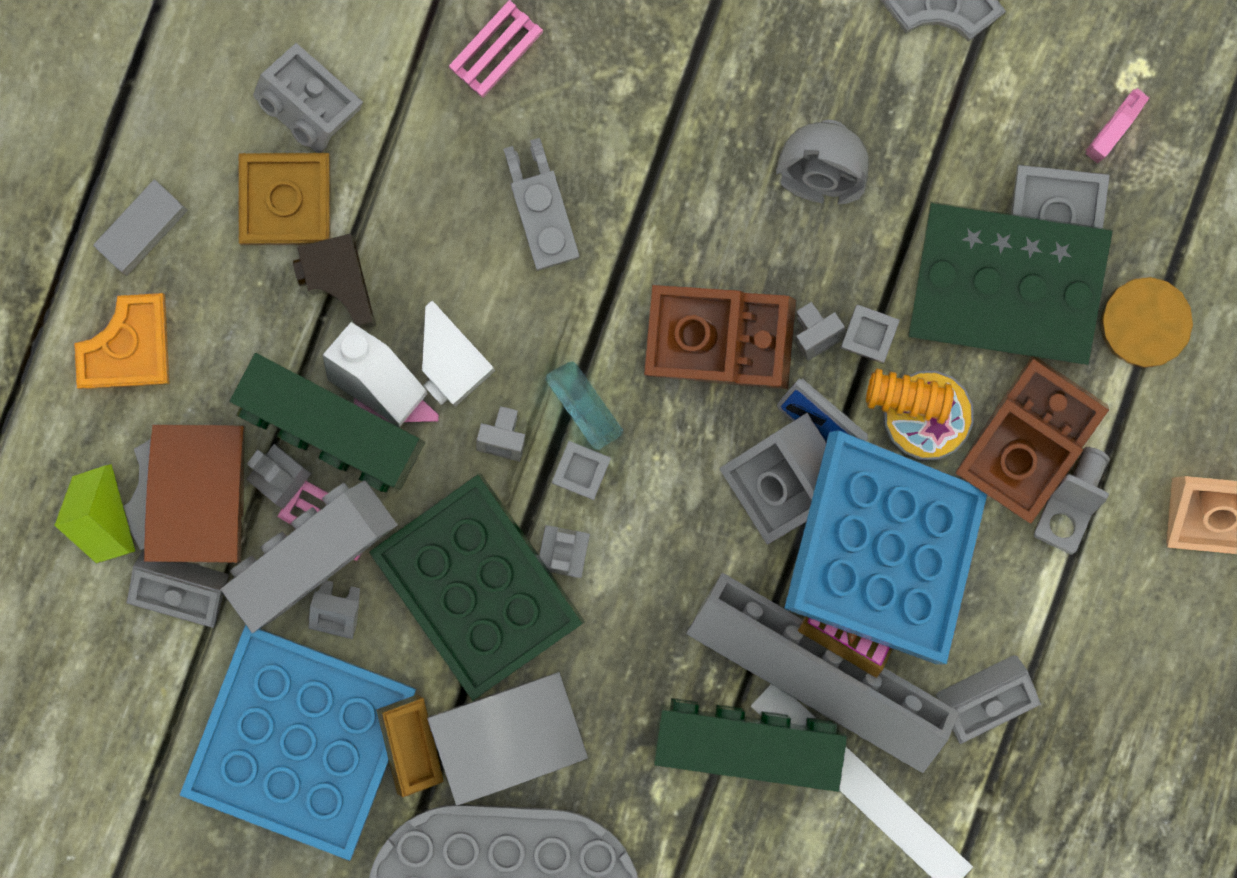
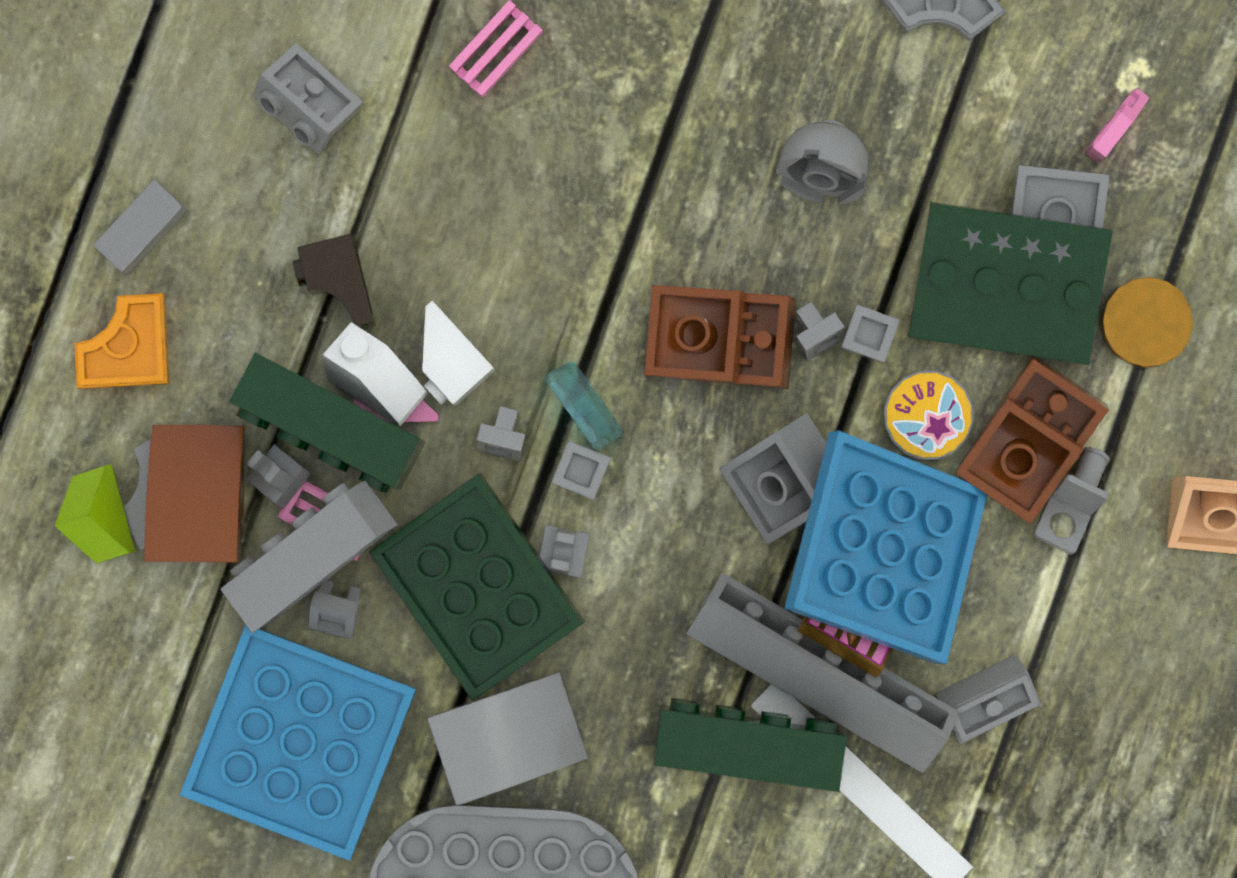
(177, 590): light grey slope -> none
(284, 198): pearl gold tile -> none
(410, 745): pearl gold tile -> none
(542, 210): light grey hinge -> none
(827, 418): slope -> none
(909, 396): light orange piece -> none

